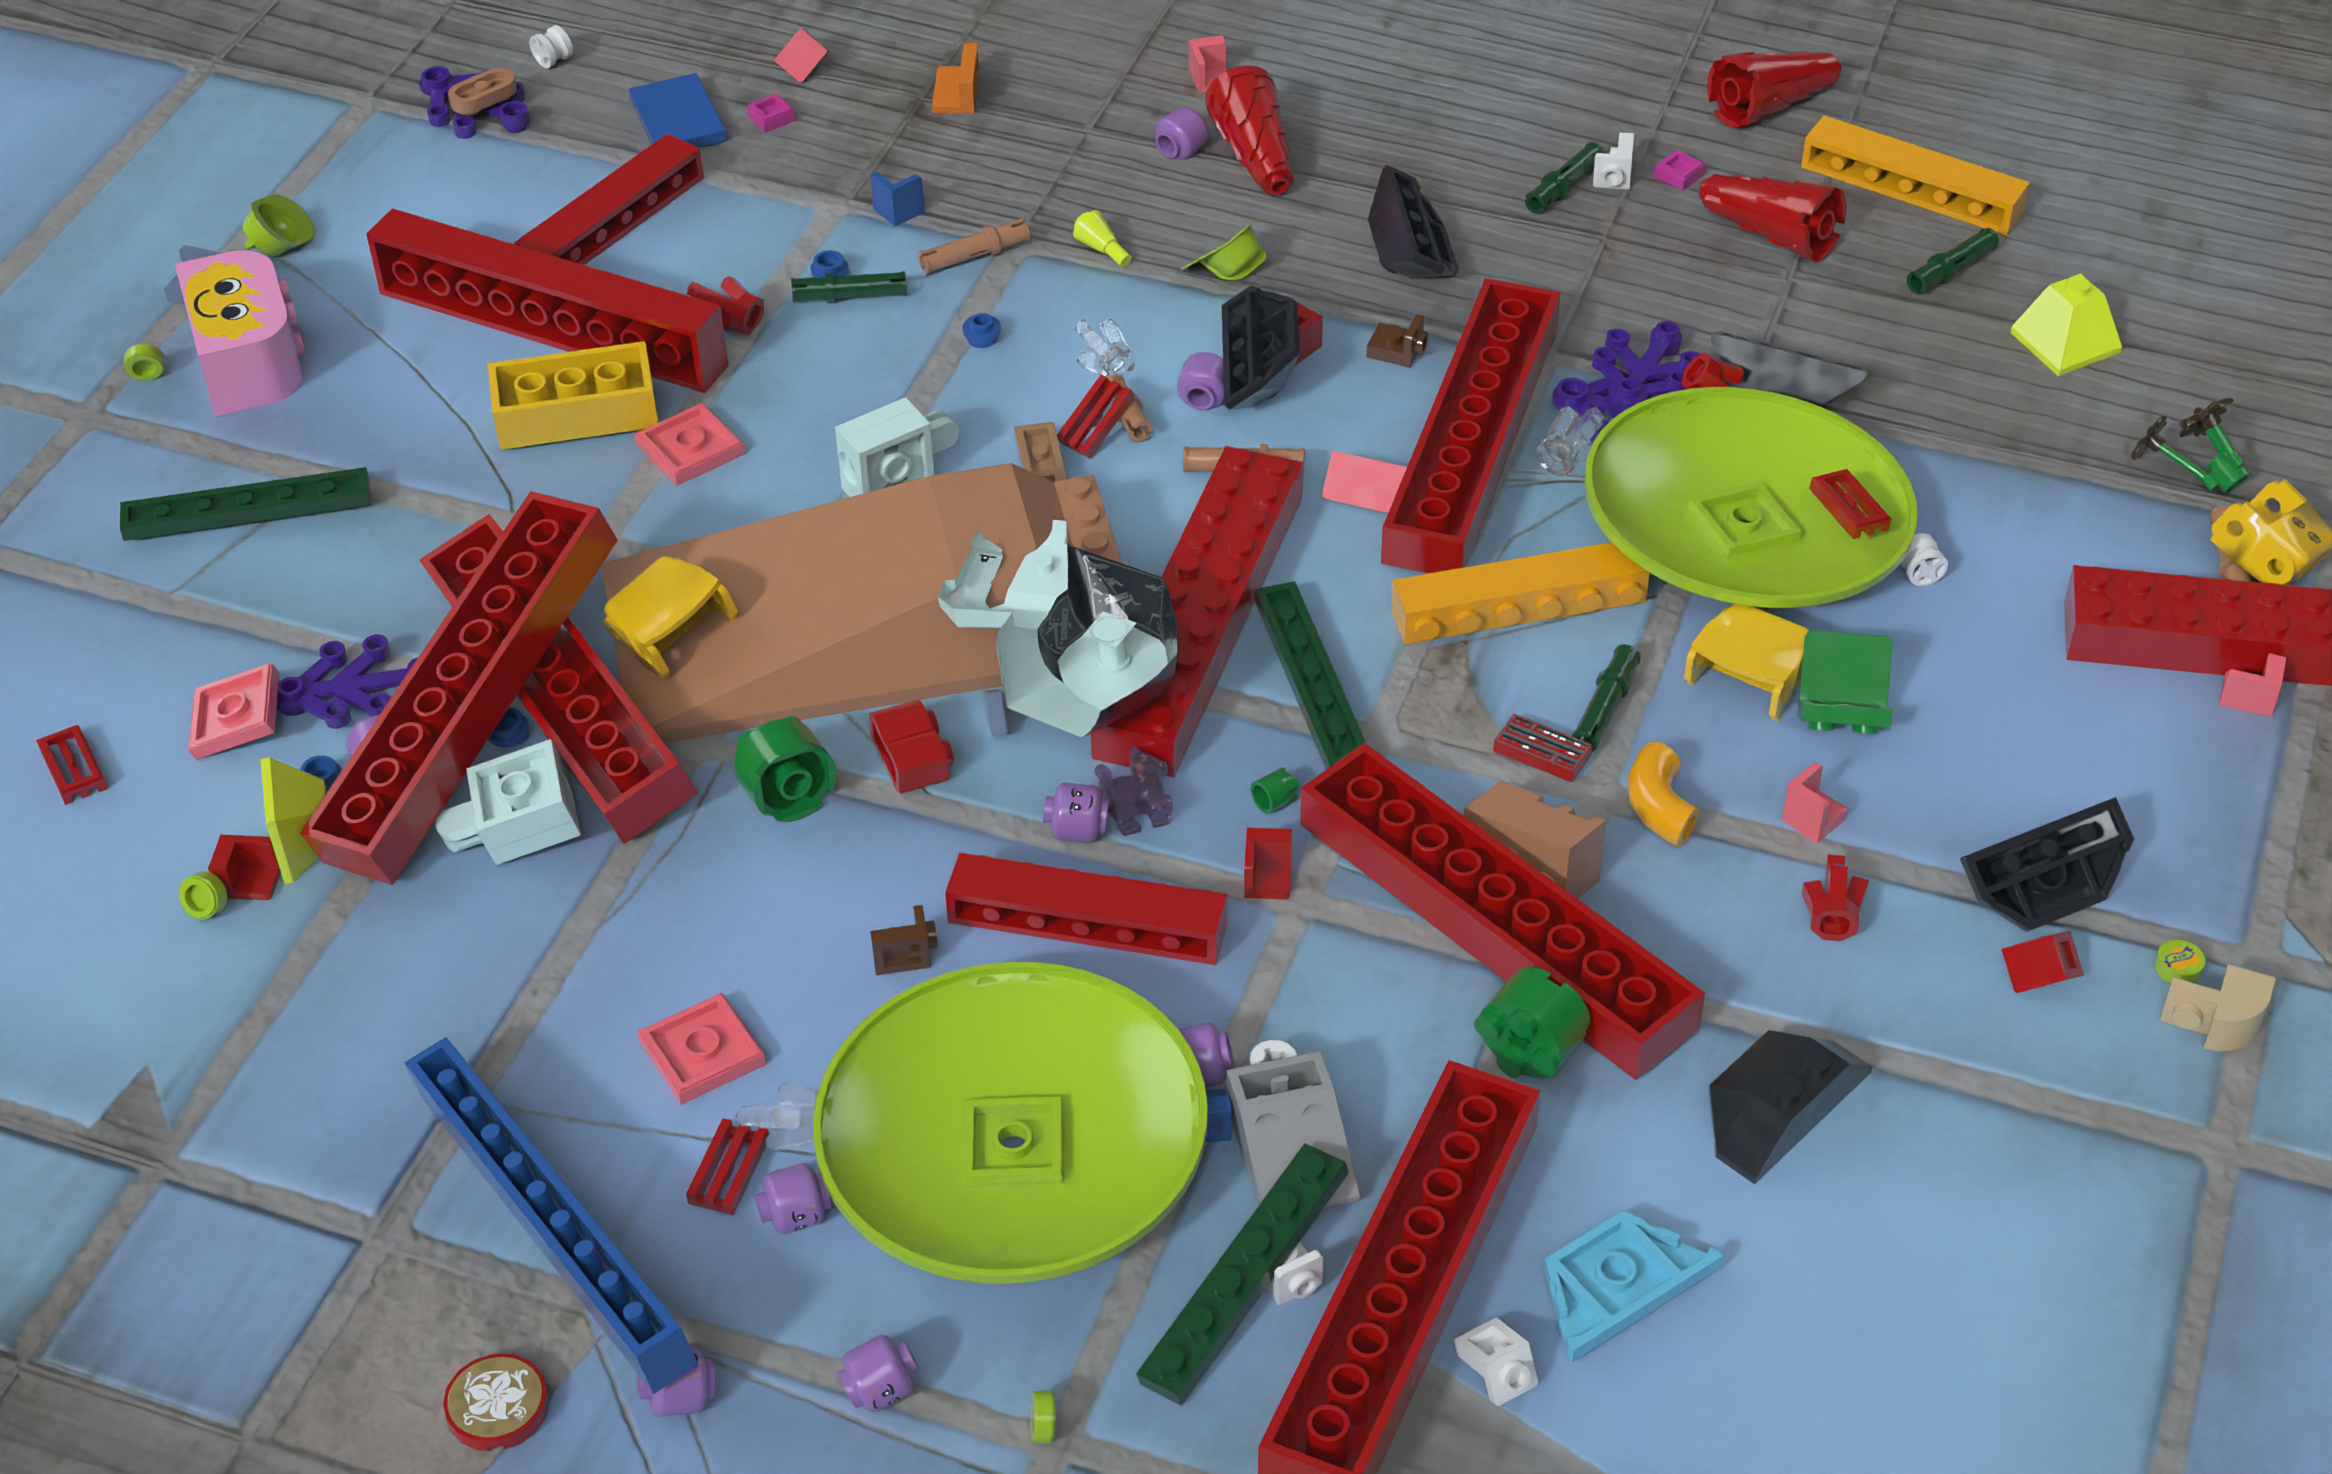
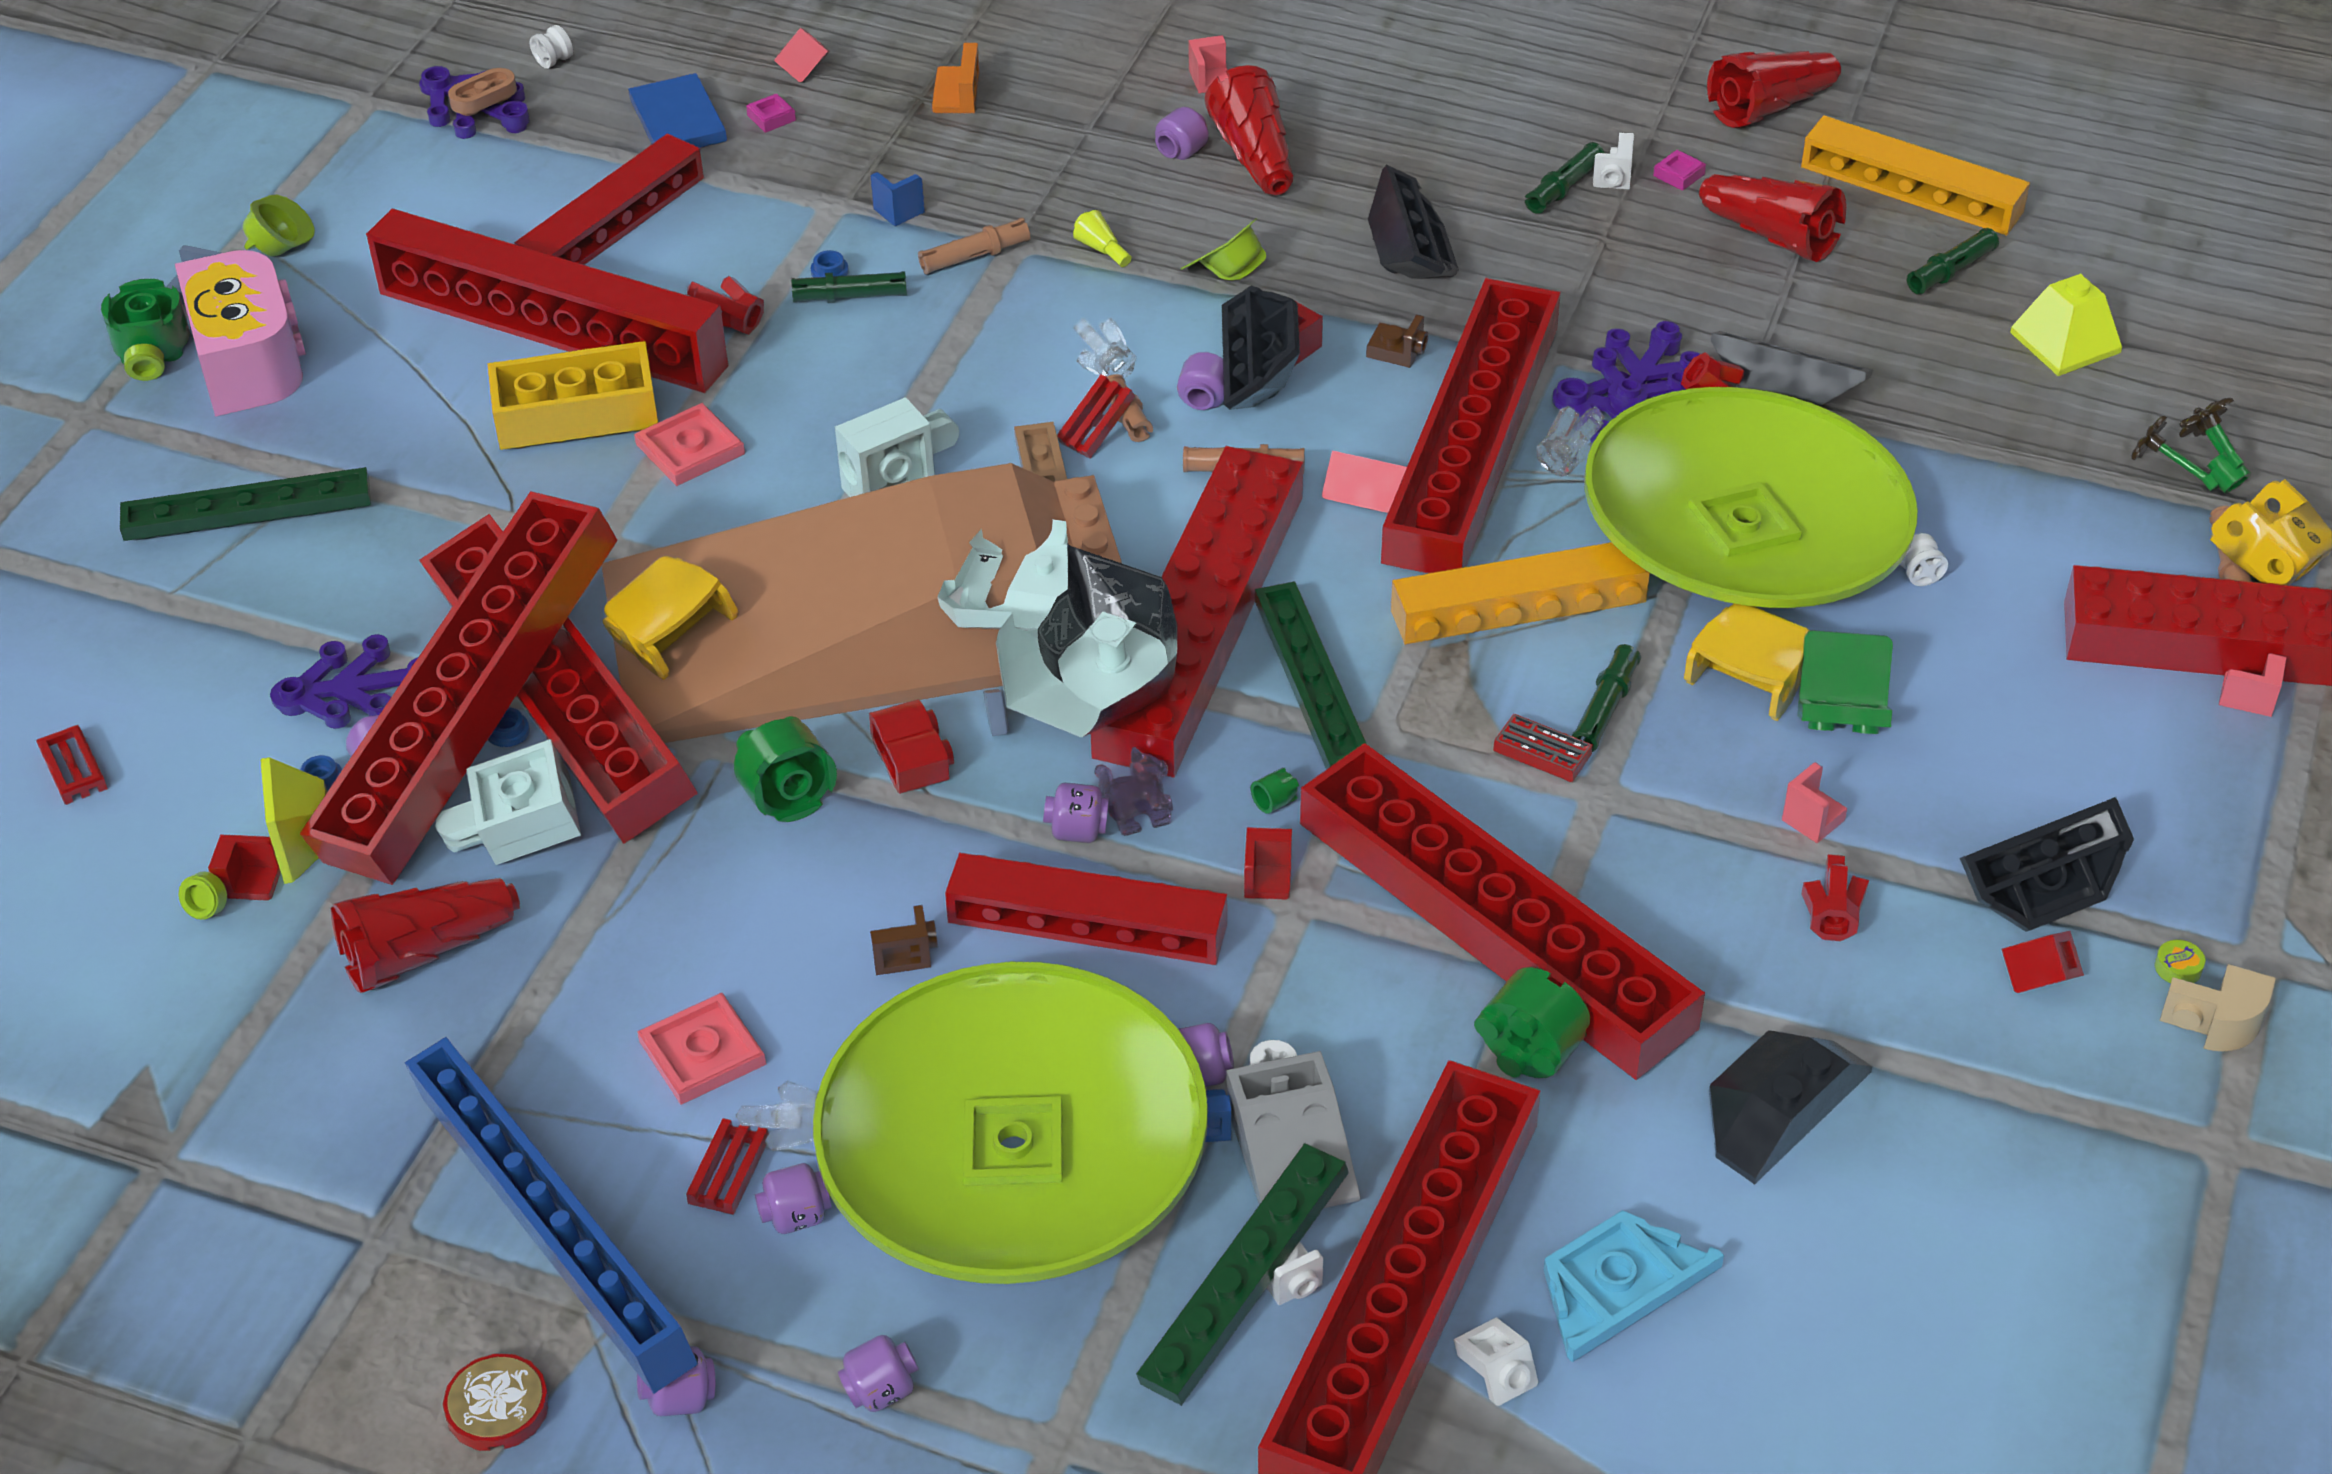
(146, 315): none -> green brick
(234, 711): coral tile -> none
(414, 926): none -> red cone
(981, 330): blue plate -> none
(1042, 1416): lime tile -> none
(1545, 836): nougat wedge -> none
(1654, 797): light orange cylinder -> none
(1844, 507): red tile -> none

